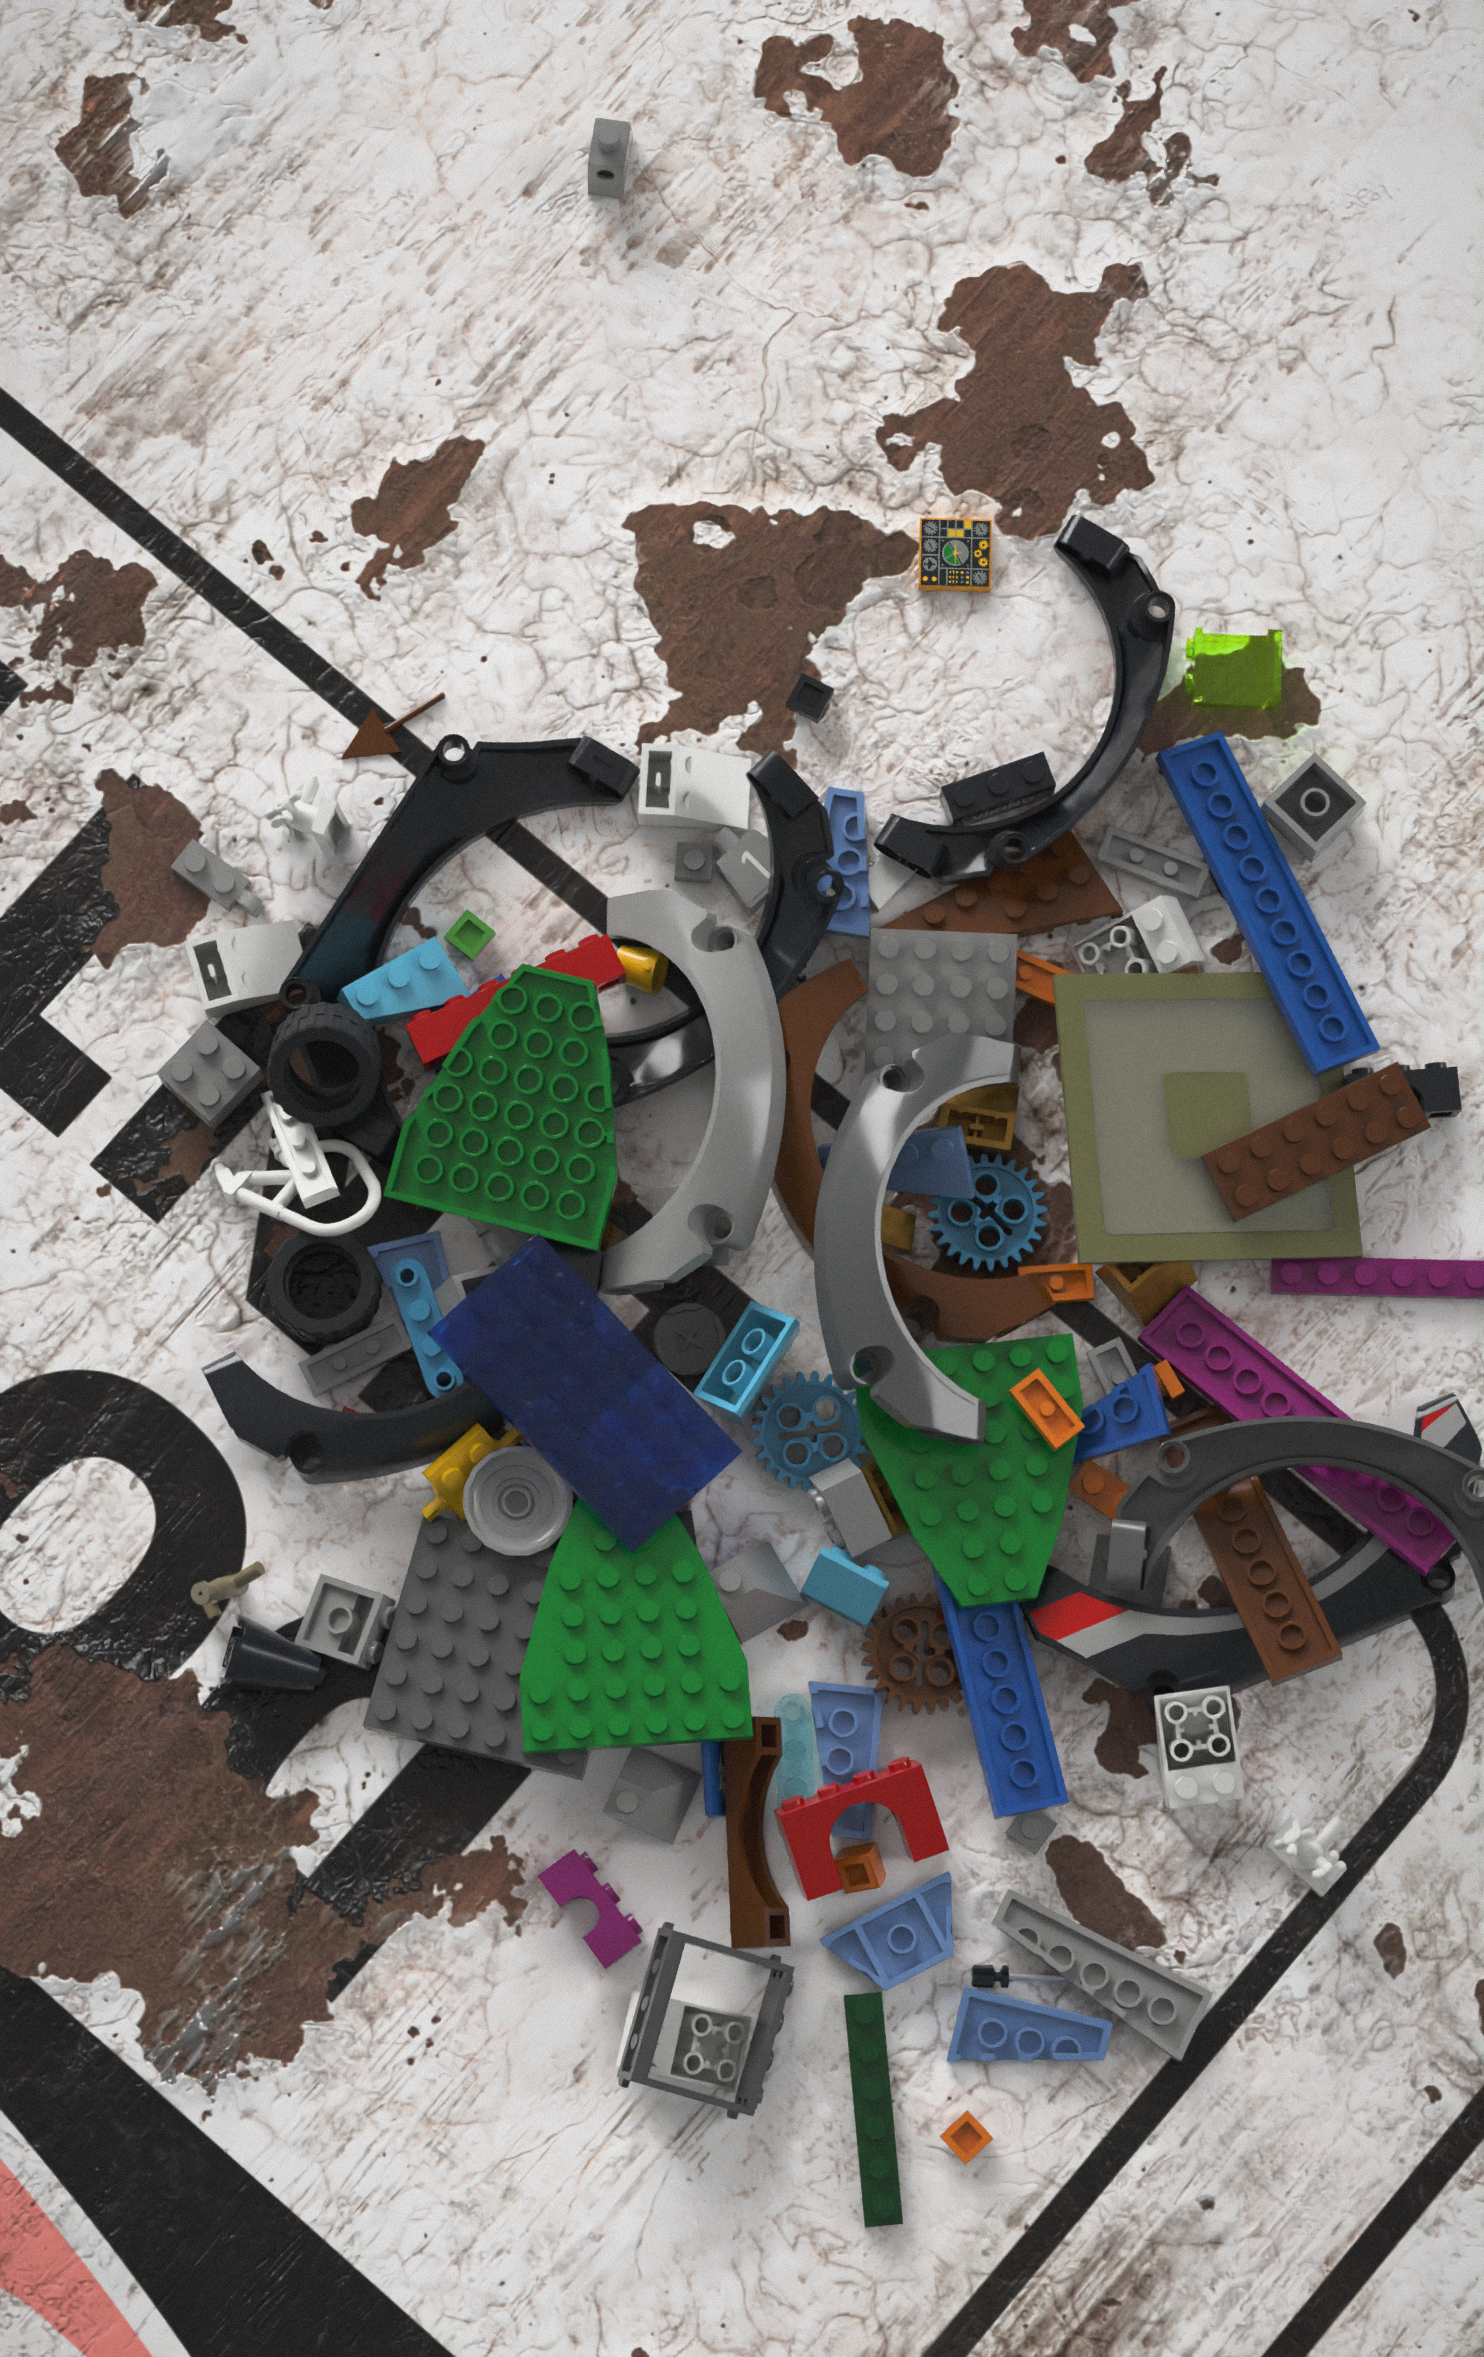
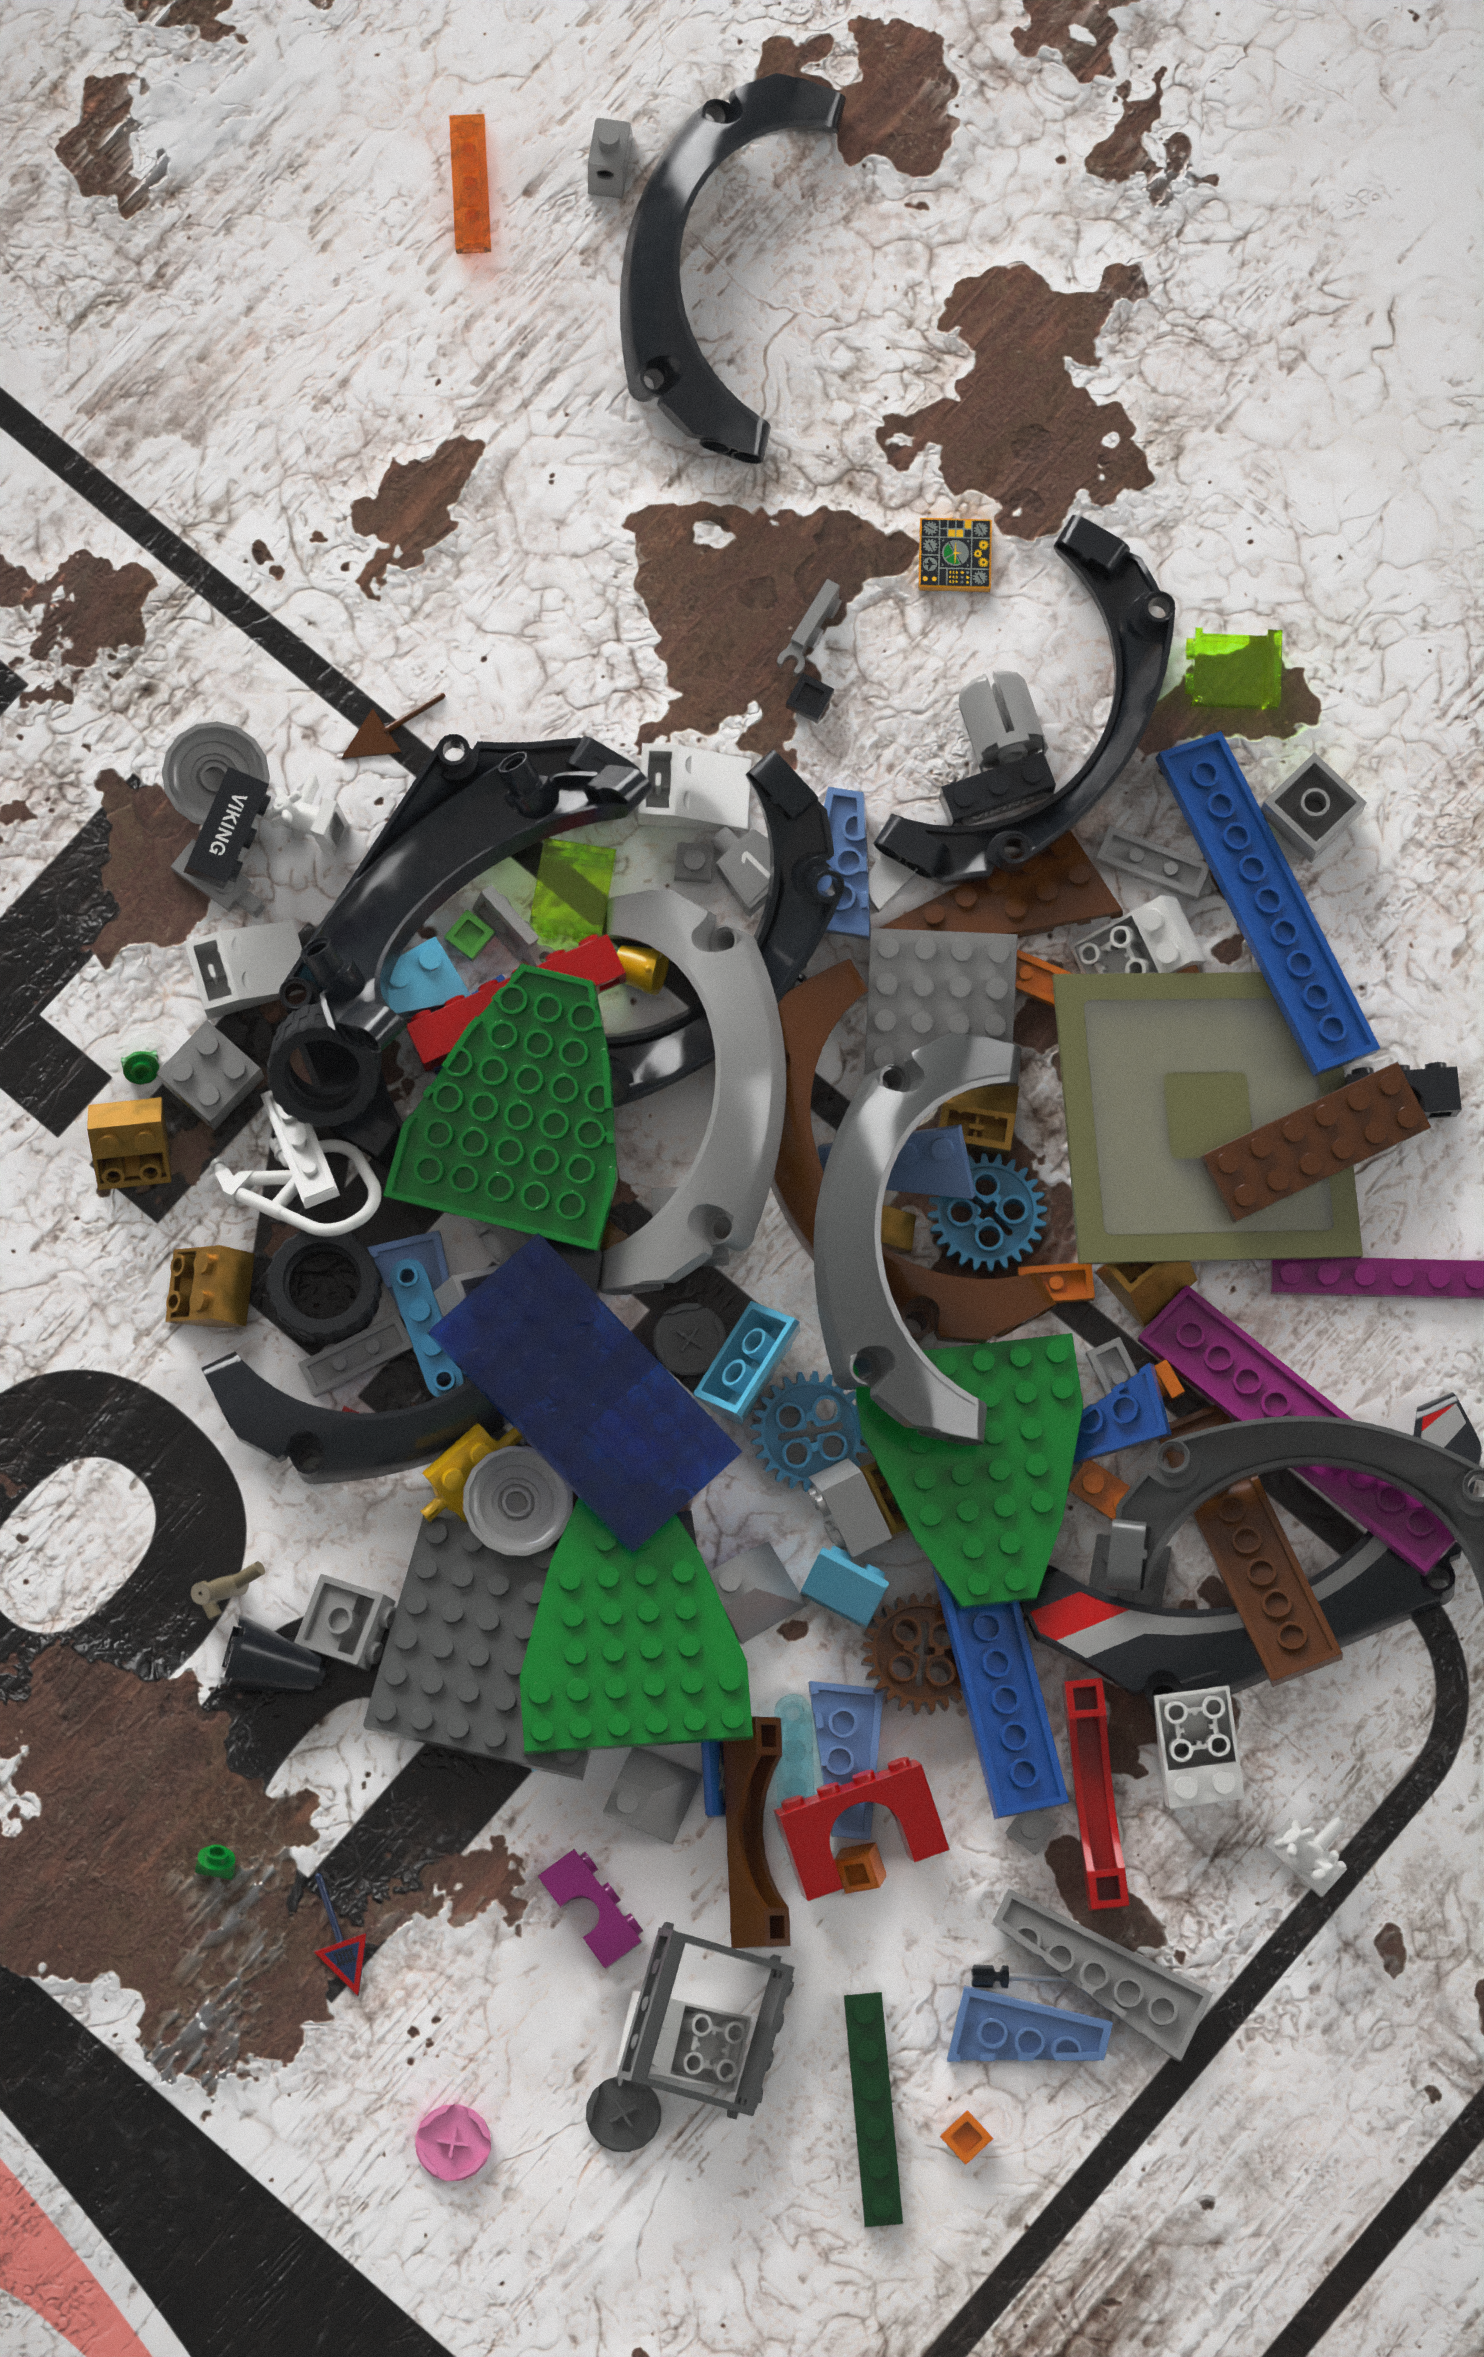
(129, 1143): none -> pearl gold slope
(141, 1067): none -> green plate
(199, 762): none -> light grey hat
(210, 1287): none -> pearl gold slope
(216, 1862): none -> green plate
(228, 828): none -> black brick
(345, 1956): none -> piece
(432, 861): none -> black panel
(453, 2142): none -> bright pink tile
(470, 183): none -> clear orange plate
(509, 927): none -> light grey plate
(572, 889): none -> clear neon green panel
(623, 2116): none -> dark grey tile
(652, 309): none -> black panel
(809, 631): none -> light grey plate
(900, 1935): medium blue wing -> none
(1001, 726): none -> light grey cylinder
(1046, 1409): orange plate -> none
(1094, 1794): none -> red arch

